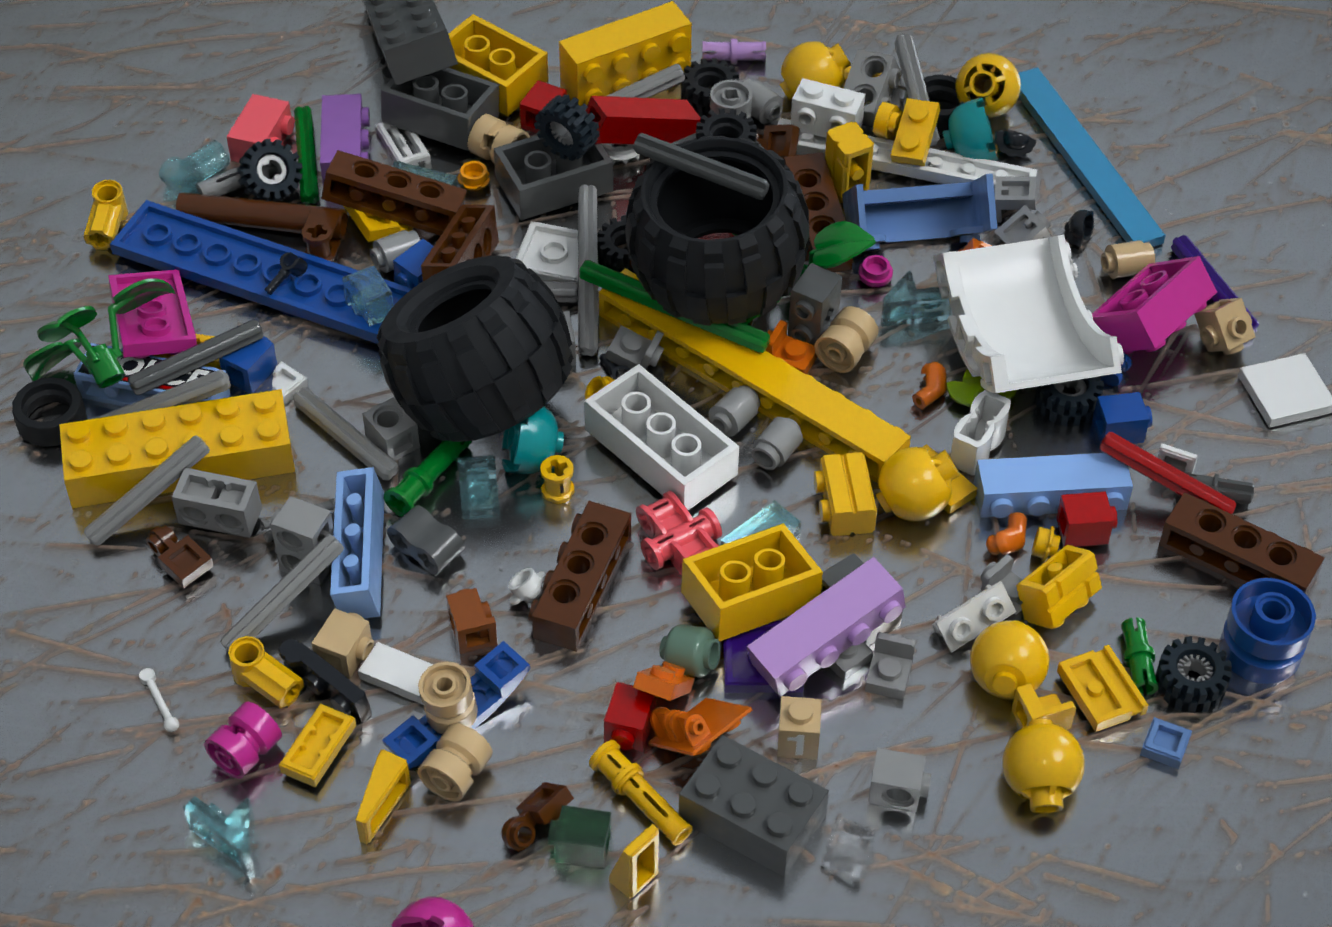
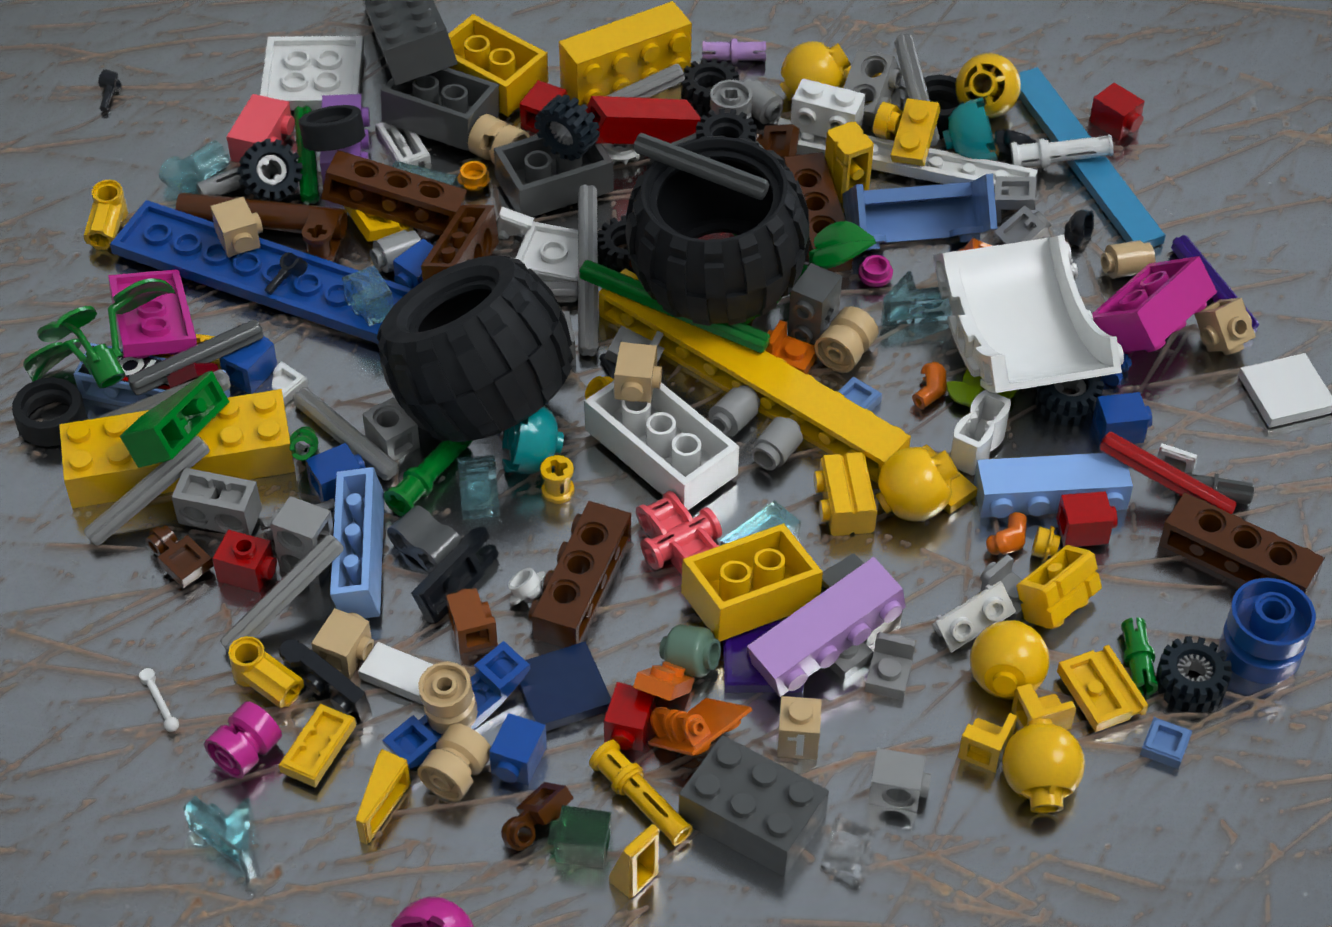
(108, 81): none -> black hand
(175, 421): none -> green slope
(190, 373): none -> dark red tile
(236, 226): none -> tan brick
(244, 561): none -> red brick
(303, 434): none -> green pin
(311, 66): none -> white plate
(324, 468): none -> blue brick
(332, 128): none -> black tyre
(456, 572): none -> black hinge
(512, 223): none -> white tile
(517, 749): none -> blue brick
(564, 687): none -> dark blue tile
(636, 372): none -> tan brick
(861, 394): none -> medium blue tile
(985, 742): none -> yellow panel
(1046, 153): none -> white pin
(1117, 111): none -> red brick

